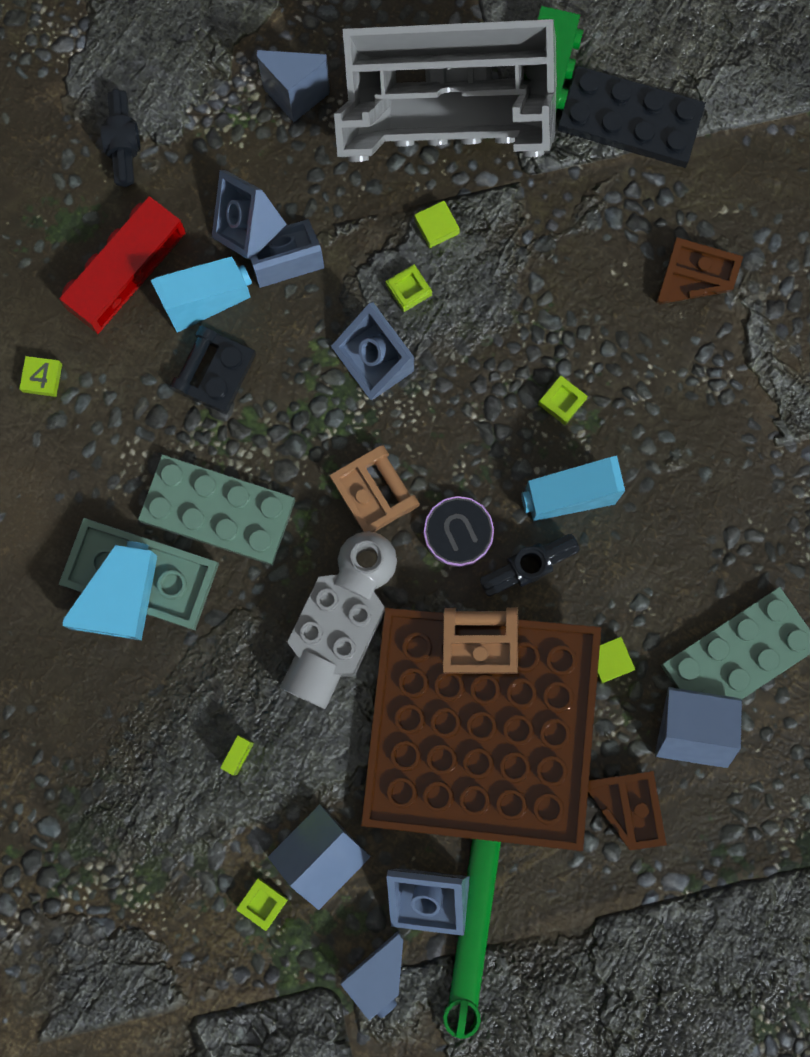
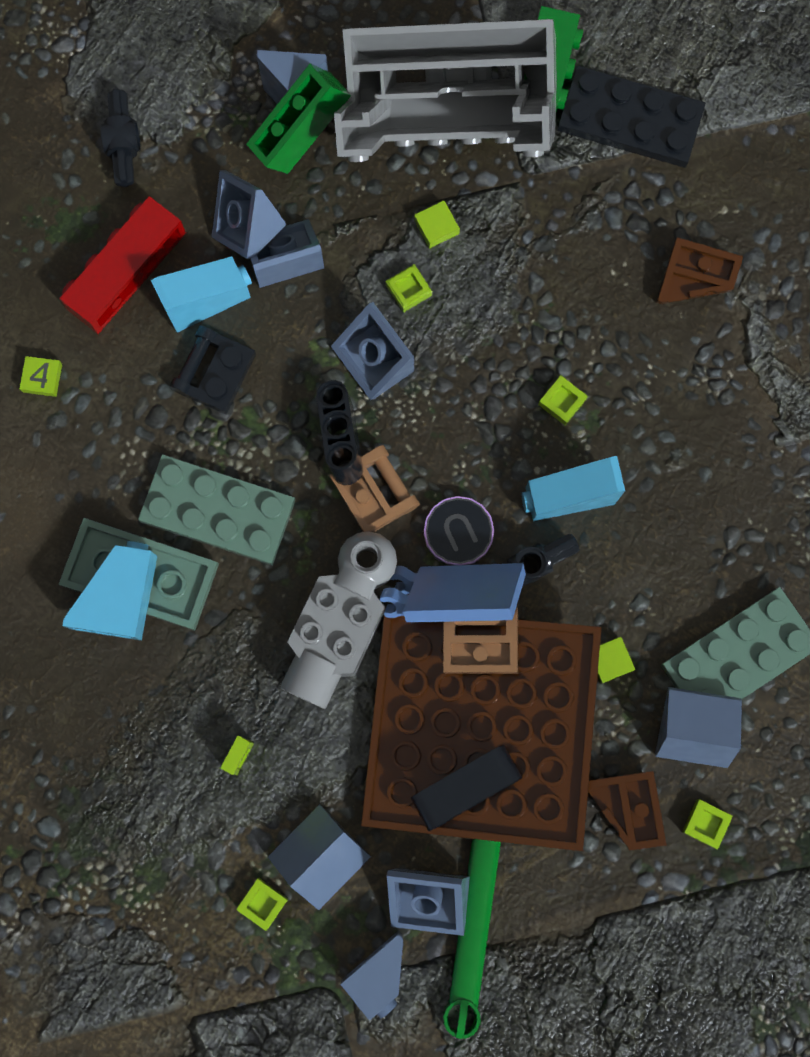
(298, 119): none -> green brick
(343, 446): none -> black beam
(455, 593): none -> medium blue tile
(466, 787): none -> black beam
(707, 824): none -> lime tile

